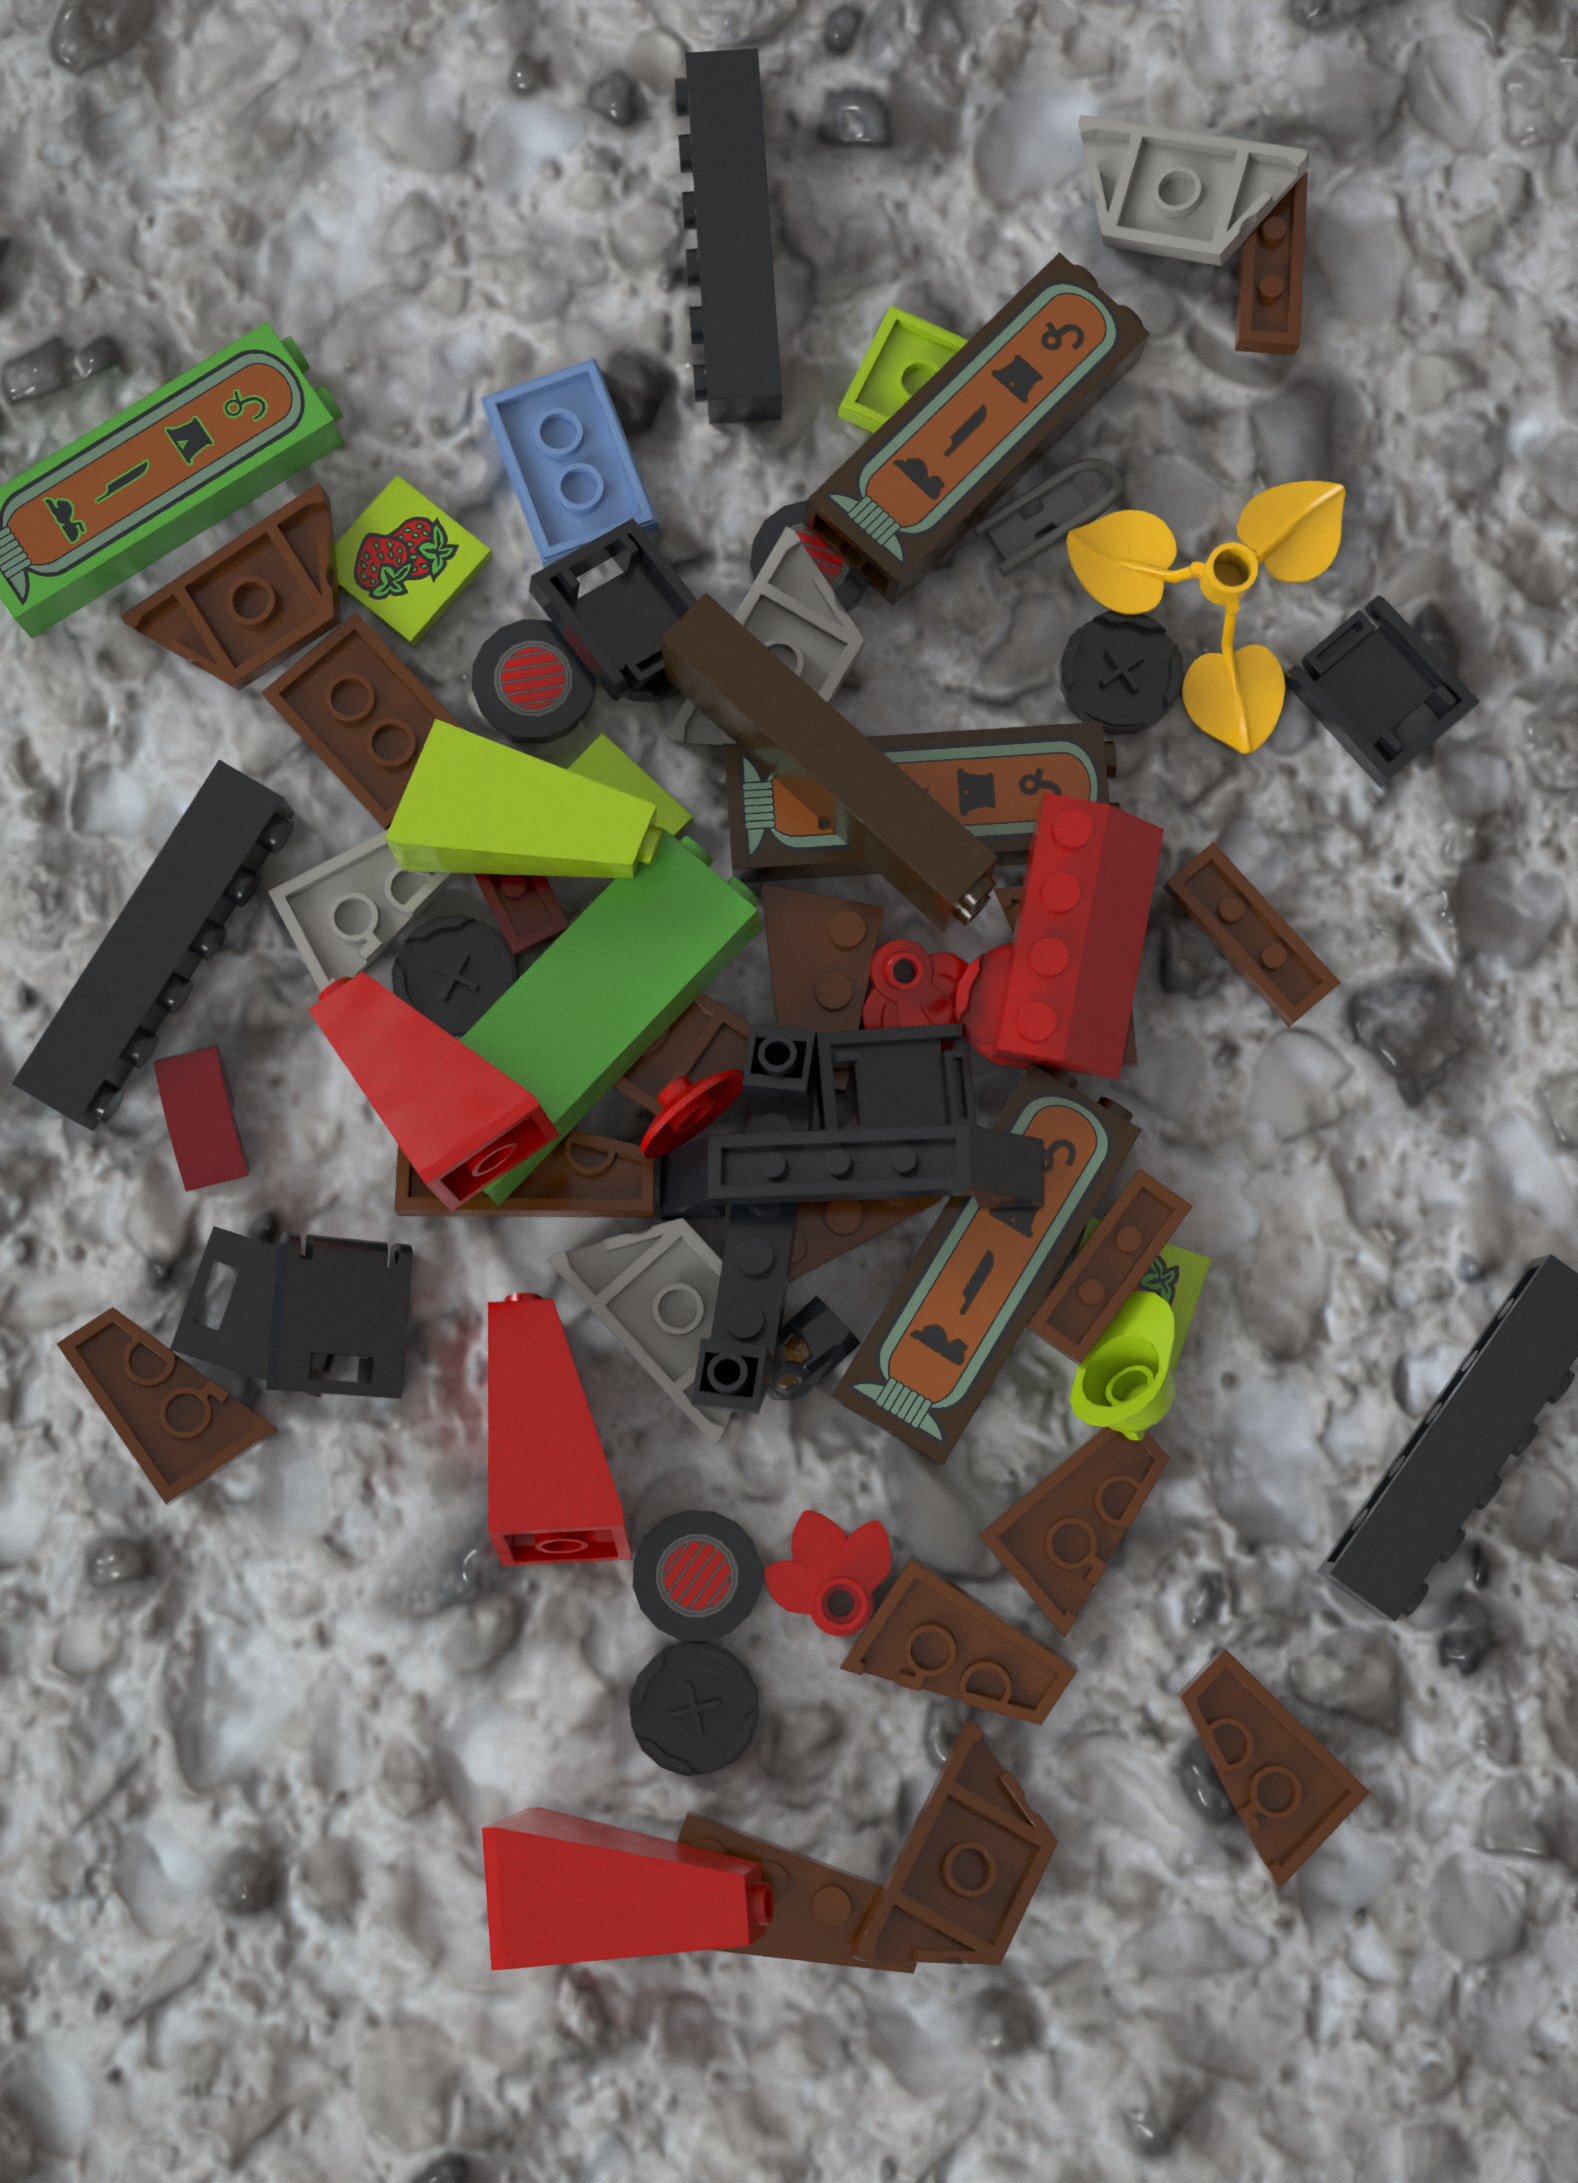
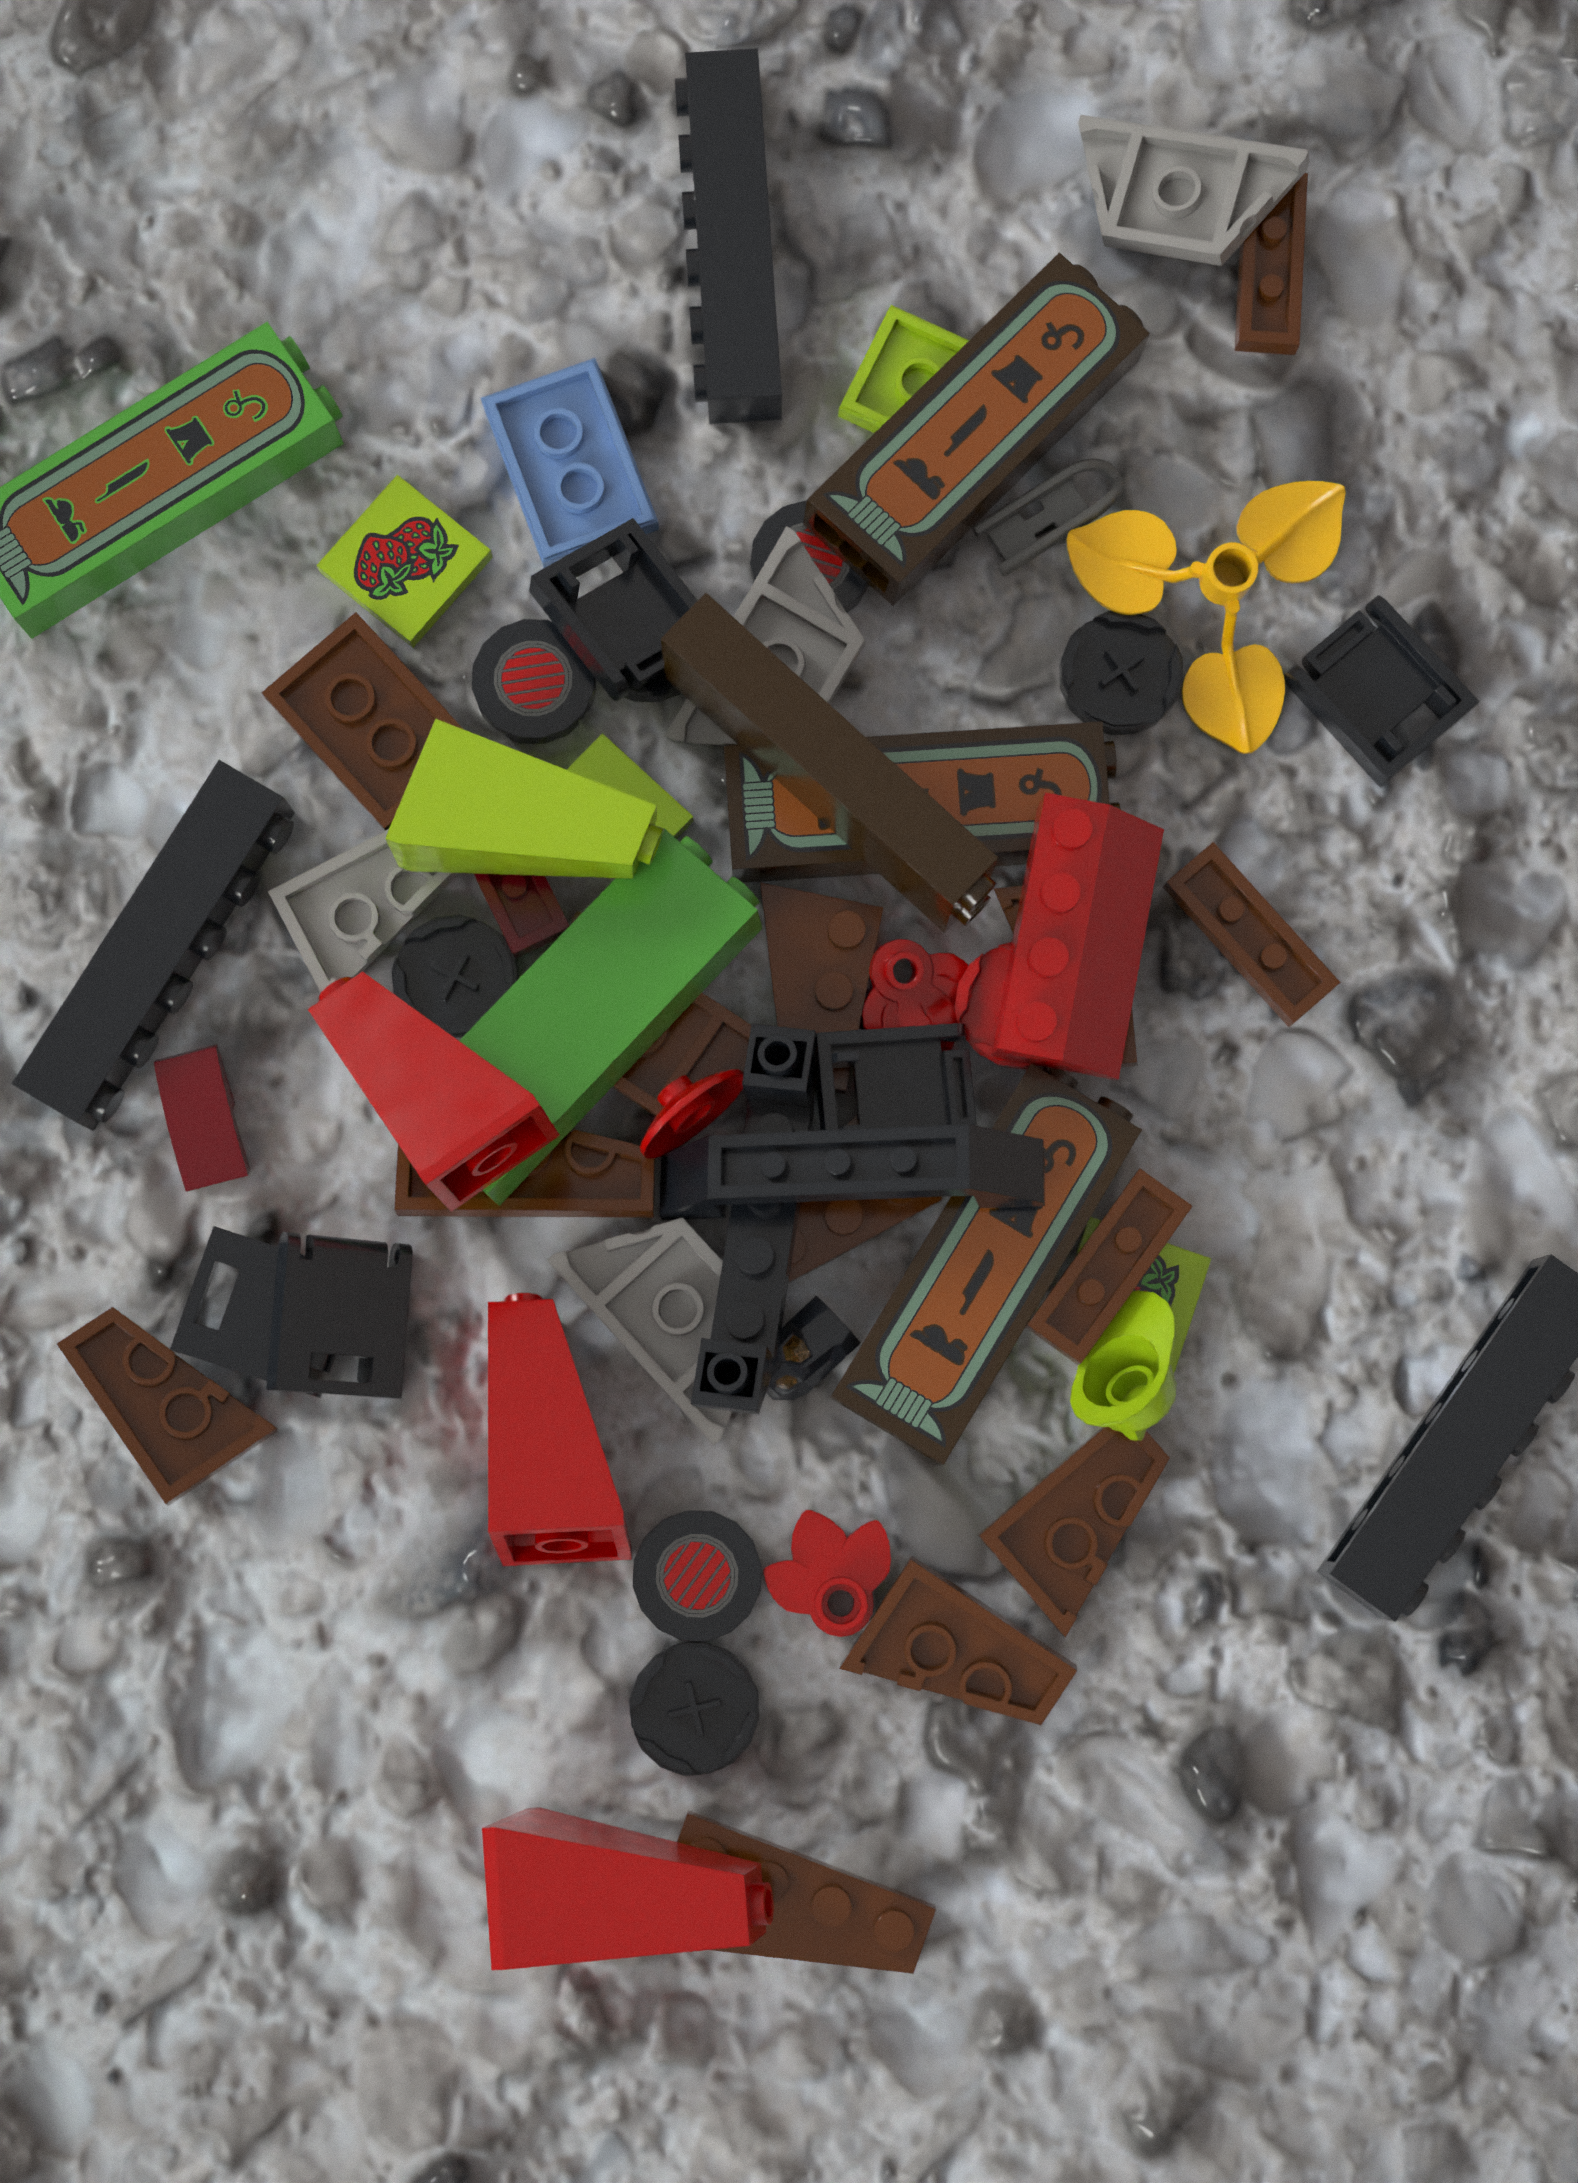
(251, 597): reddish brown wing -> none
(962, 1867): reddish brown wing -> none
(1269, 1764): reddish brown wing -> none

